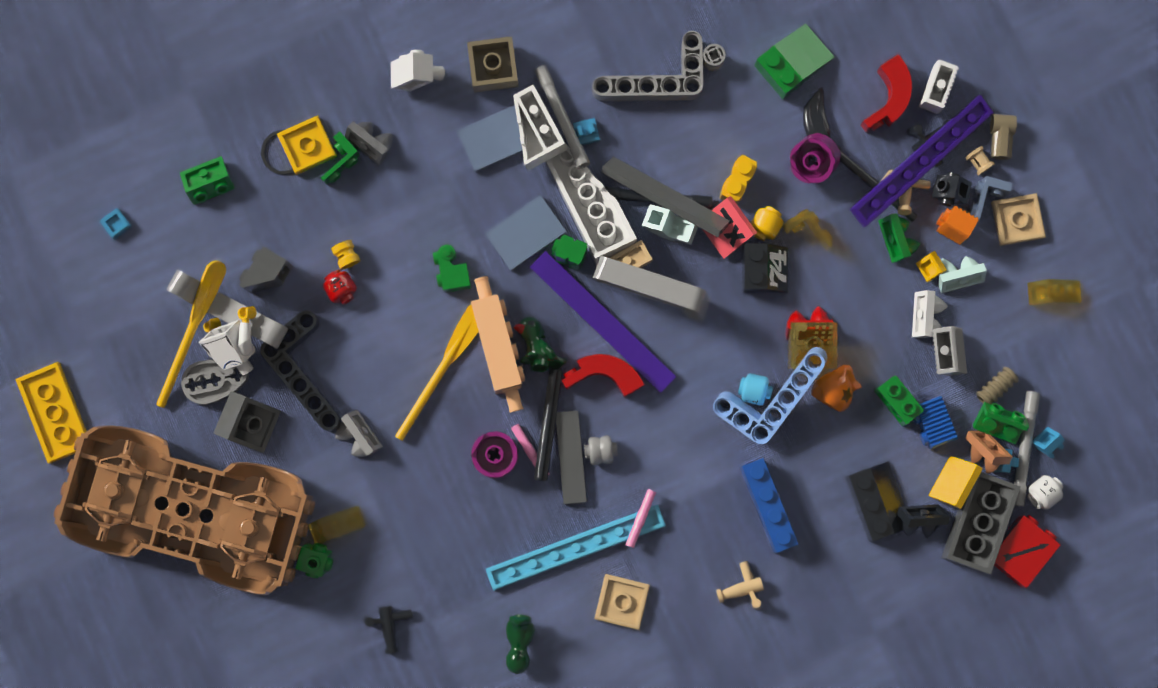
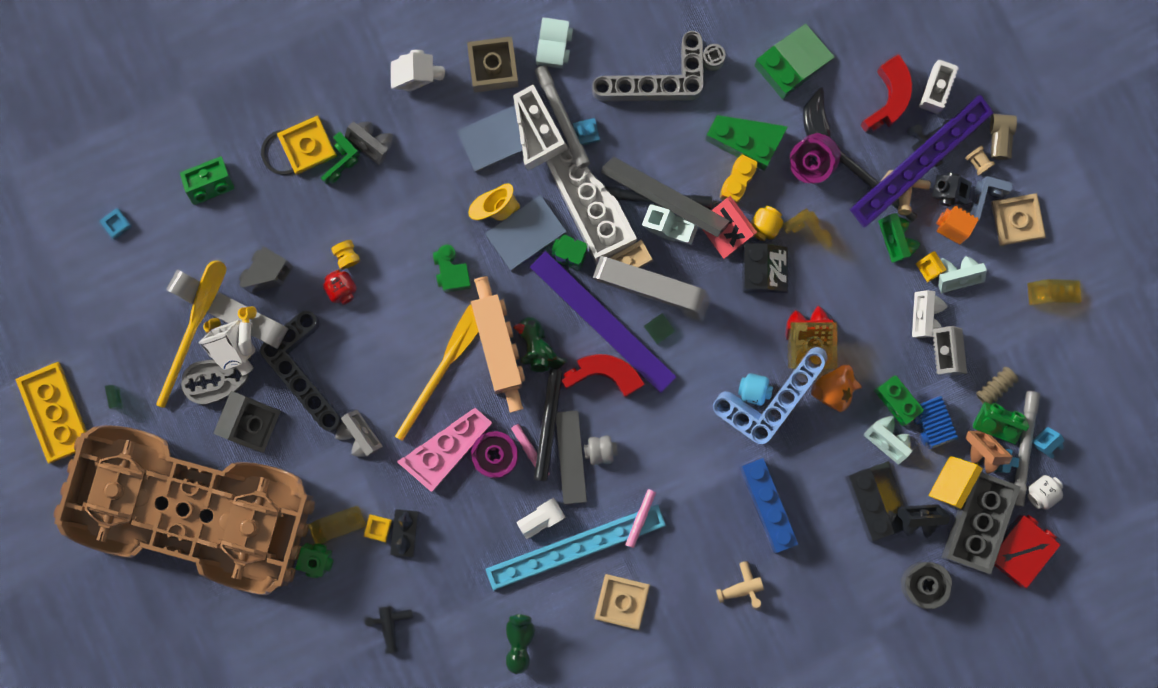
(113, 397): none -> clear green tile
(377, 528): none -> yellow tile
(404, 533): none -> black tile
(440, 454): none -> bright pink wing
(495, 204): none -> yellow piece
(543, 517): none -> white piece
(553, 43): none -> light aqua brick
(659, 328): none -> clear green tile
(746, 138): none -> green wedge
(882, 436): none -> light aqua tile
(939, 585): none -> dark grey brick

